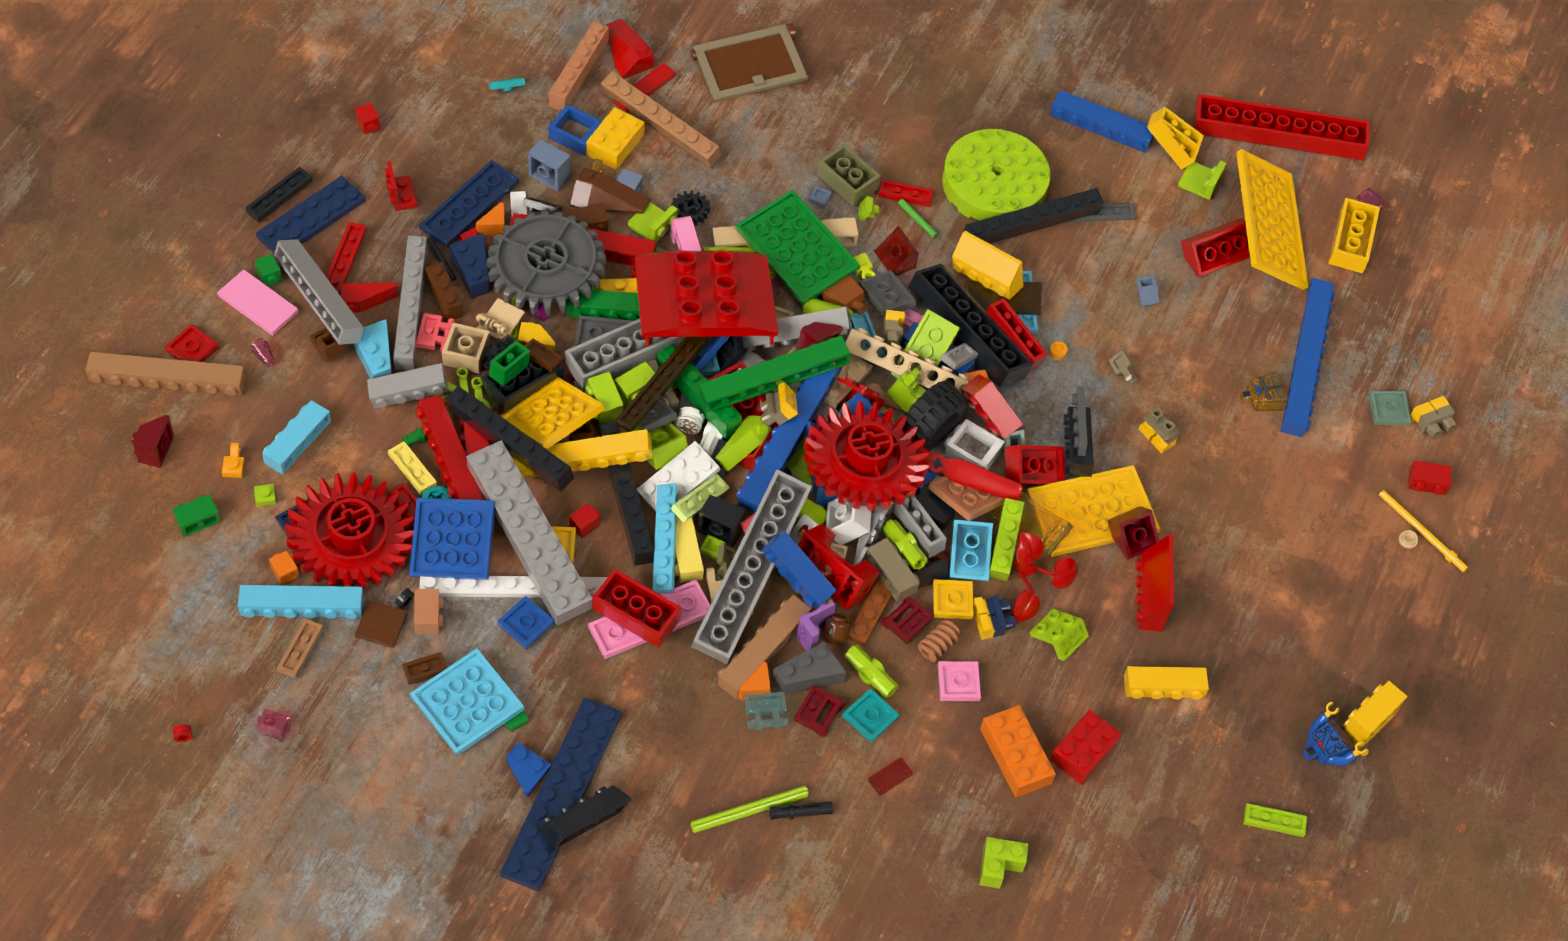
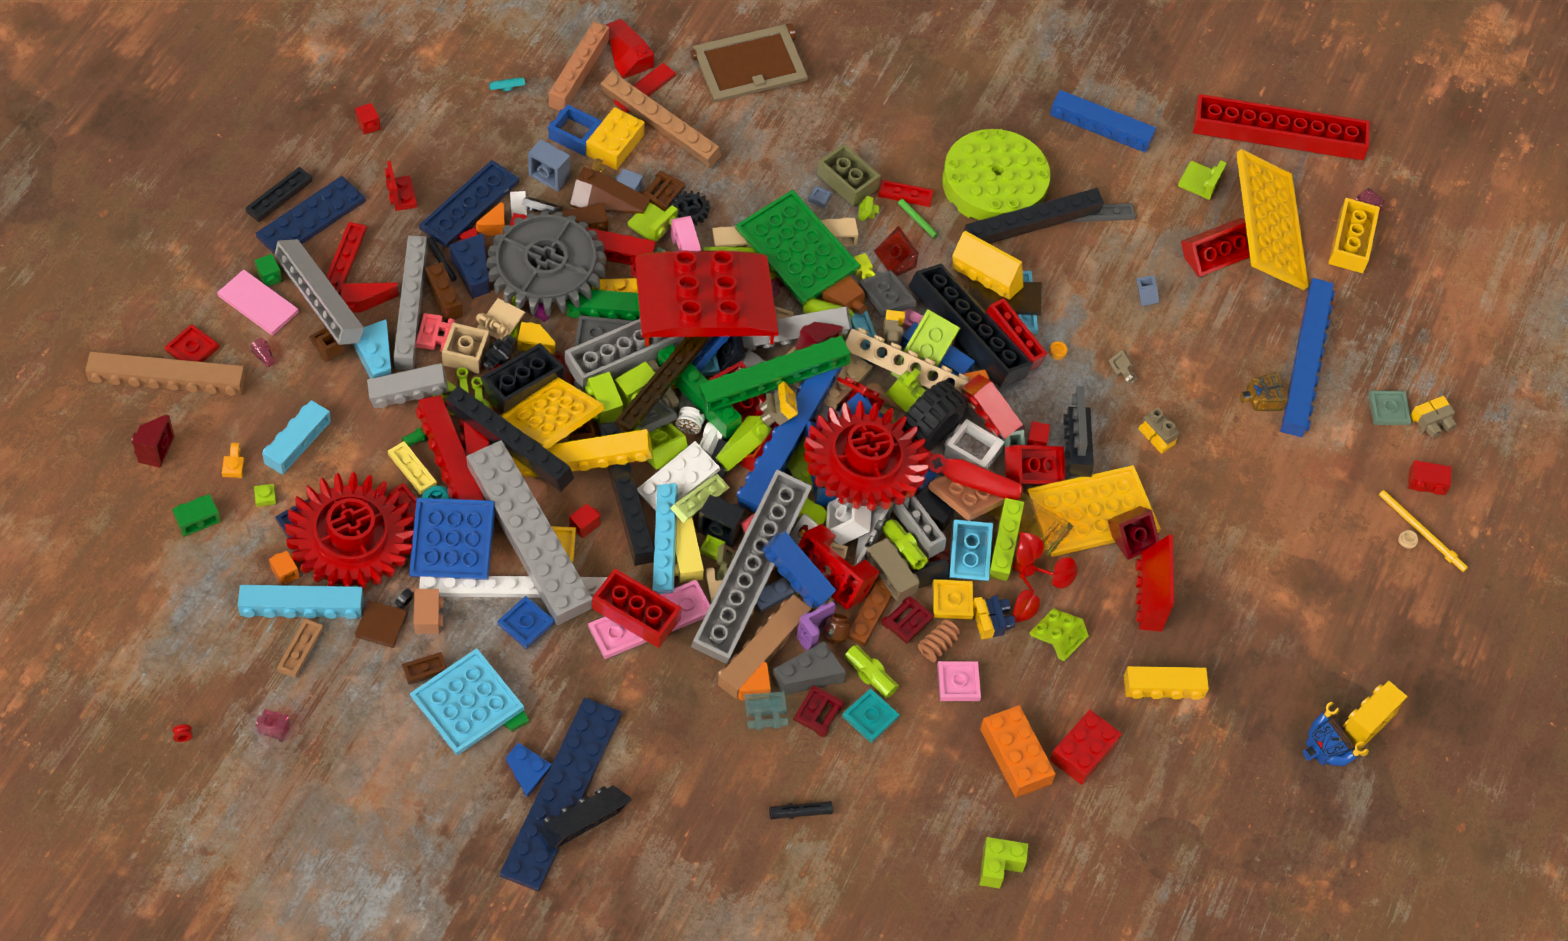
(509, 363): green brick -> none
(543, 355): reddish brown tile -> none
(666, 193): none -> reddish brown plate
(749, 809): lime axle -> none
(773, 595): none -> sand blue plate
(890, 776): clear red tile -> none
(959, 356): light grey plate -> none
(1038, 434): none -> red brick
(1175, 136): yellow wedge -> none
(1275, 820): lime tile -> none

